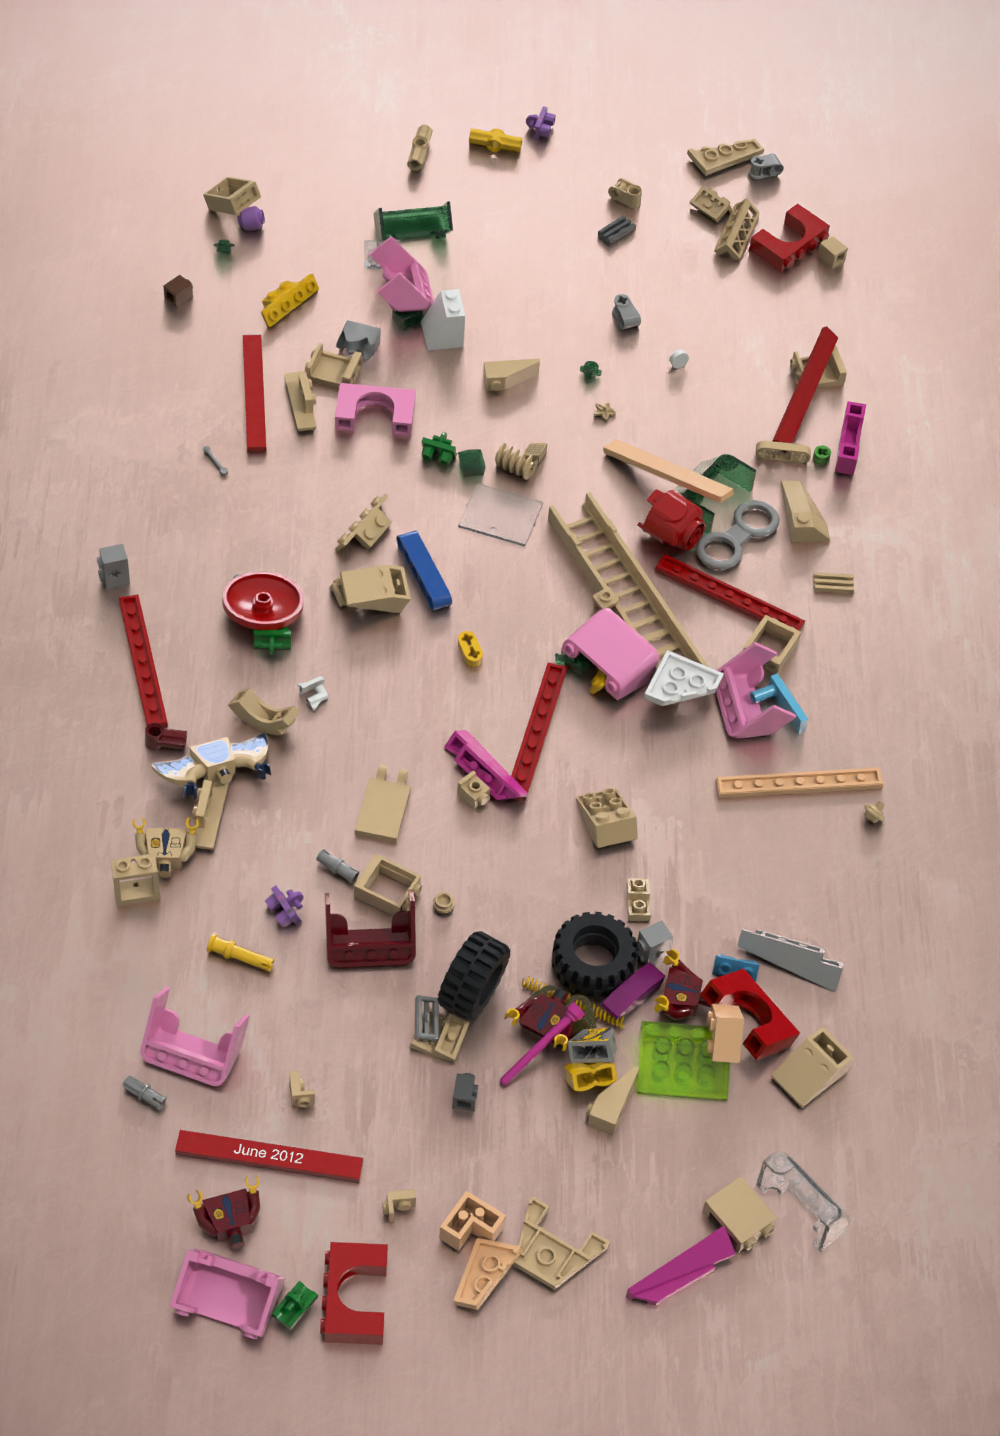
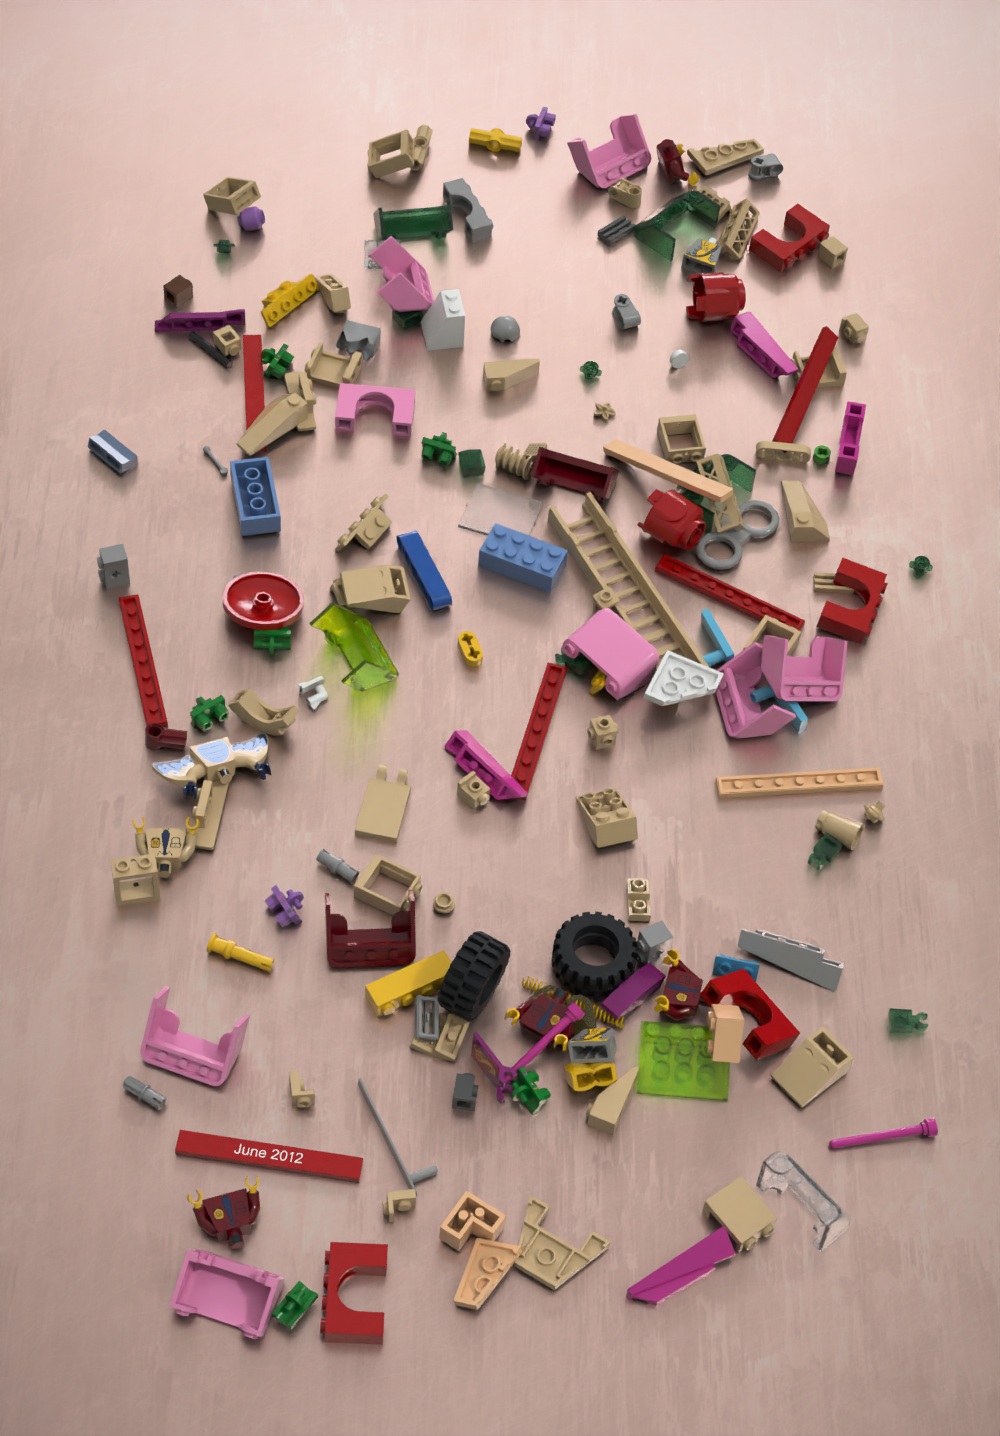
(112, 451): none -> sand blue piece
(200, 321): none -> magenta wedge
(206, 710): none -> green hips
(210, 349): none -> black bar
(230, 344): none -> tan brick
(255, 496): none -> medium blue brick
(274, 368): none -> green hips
(274, 421): none -> tan wedge
(334, 292): none -> tan slope
(359, 645): none -> clear neon green windscreen
(398, 141): none -> tan window
(405, 984): none -> yellow brick
(409, 1178): none -> light grey piece
(477, 224): none -> light grey arch
(492, 1067): none -> magenta flag
(505, 328): none -> light grey hair
(522, 557): none -> medium blue brick
(527, 1091): none -> green hips
(574, 473): none -> dark red windscreen
(602, 731): none -> tan brick
(616, 158): none -> bright pink windscreen
(652, 228): none -> clear green windscreen
(671, 163): none -> dark red torso
(687, 424): none -> tan window
(702, 256): none -> light grey torso
(716, 296): none -> red piece
(723, 651): none -> medium azure piece
(730, 503): none -> tan fence
(761, 346): none -> dark pink wedge
(805, 678): none -> bright pink windscreen
(825, 849): none -> clear green plate
(840, 828): none -> tan plant
(854, 328): none -> tan brick
(854, 622): none -> red arch
(903, 1021): none -> clear green plate
(921, 565): none -> clear green plate
(927, 1127): none -> dark pink piece

